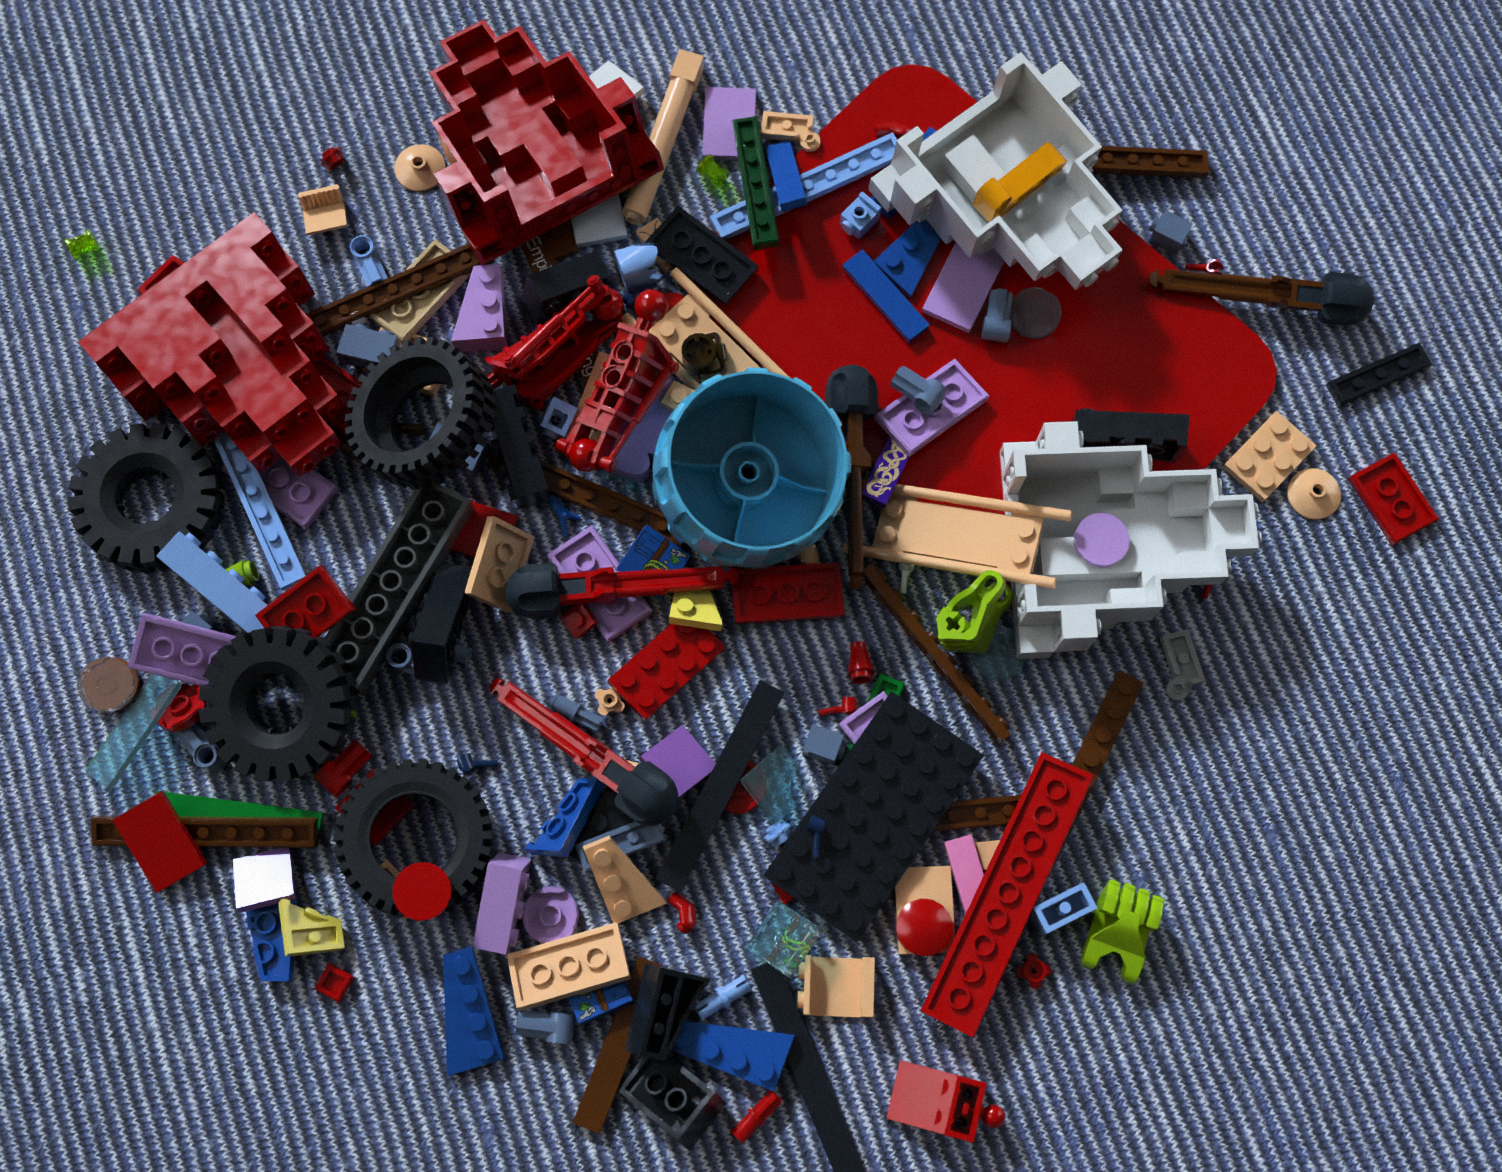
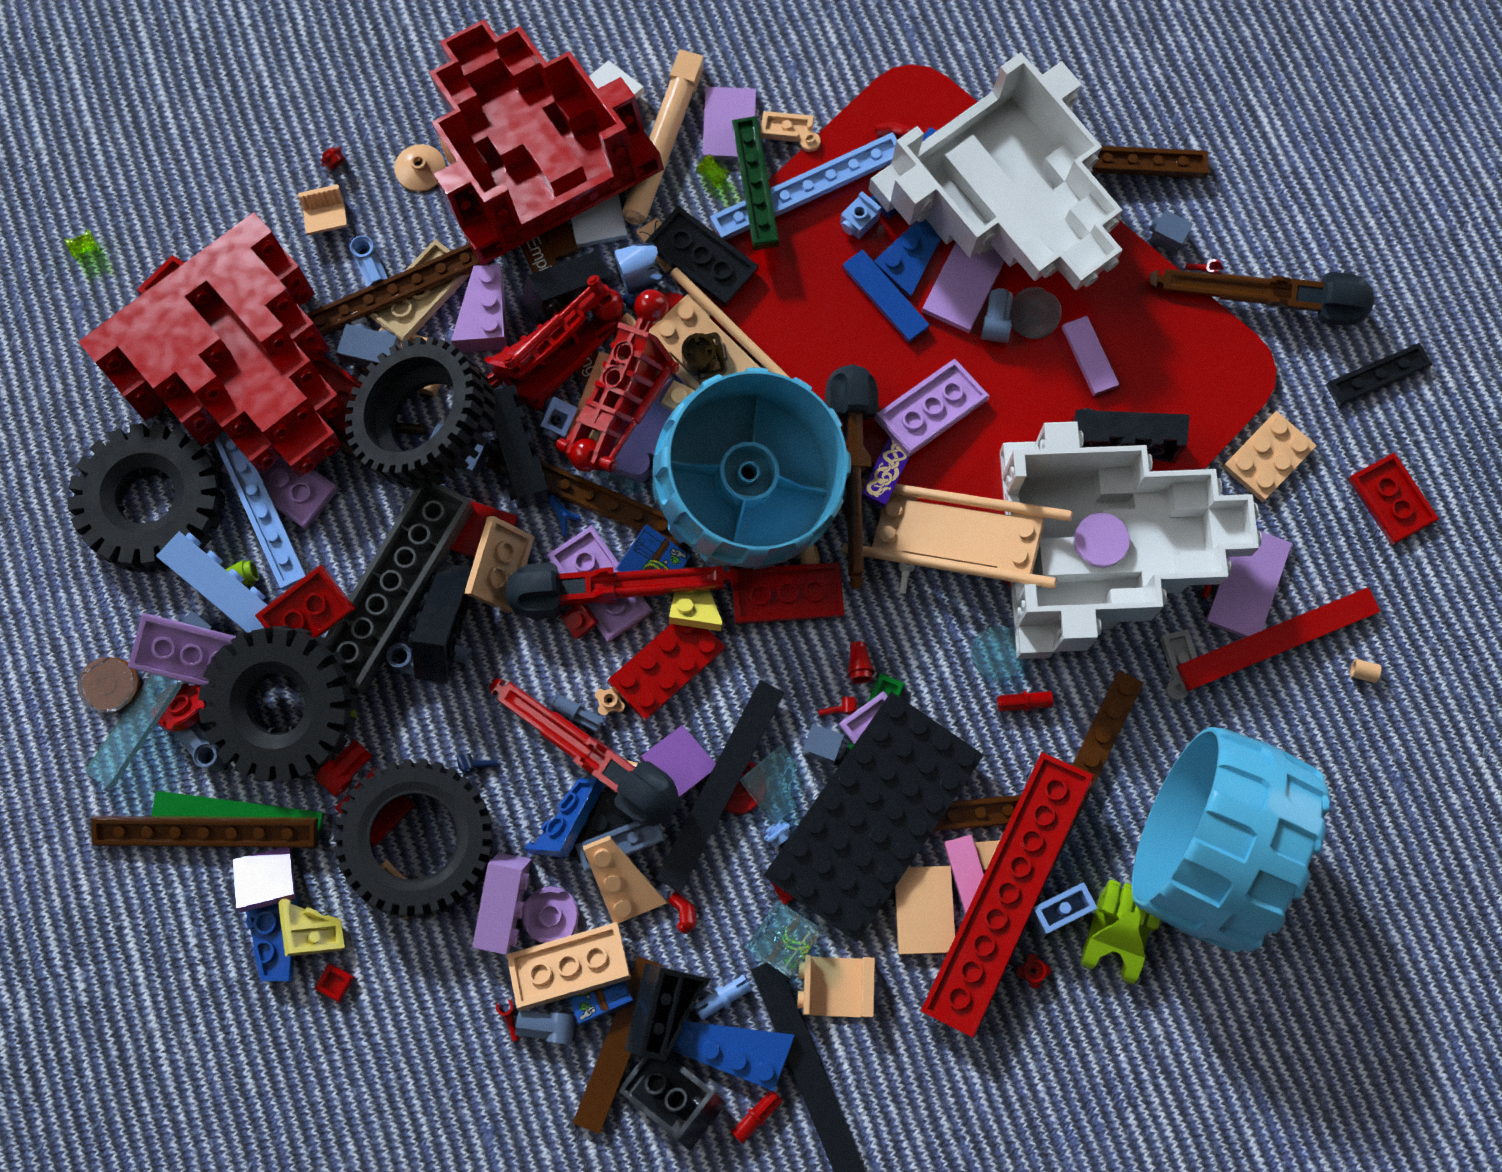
(159, 841): red tile -> none
(422, 891): red tile -> none
(468, 1016): blue wing -> none
(508, 1016): none -> red hand
(786, 175): blue tile -> none
(817, 826): dark blue hand -> none
(924, 393): sand blue piece -> none
(924, 927): red dish -> none
(935, 1101): slope -> none
(941, 661): reddish brown plate -> none
(974, 637): lime piece -> none
(1001, 196): light orange beam -> none
(1025, 701): none -> red axle
(1090, 356): none -> lavender tile
(1230, 839): none -> medium azure wheel
(1248, 592): none -> lavender tile
(1277, 639): none -> red tile
(1306, 502): light nougat dish -> none
(1365, 671): none -> light nougat hinge

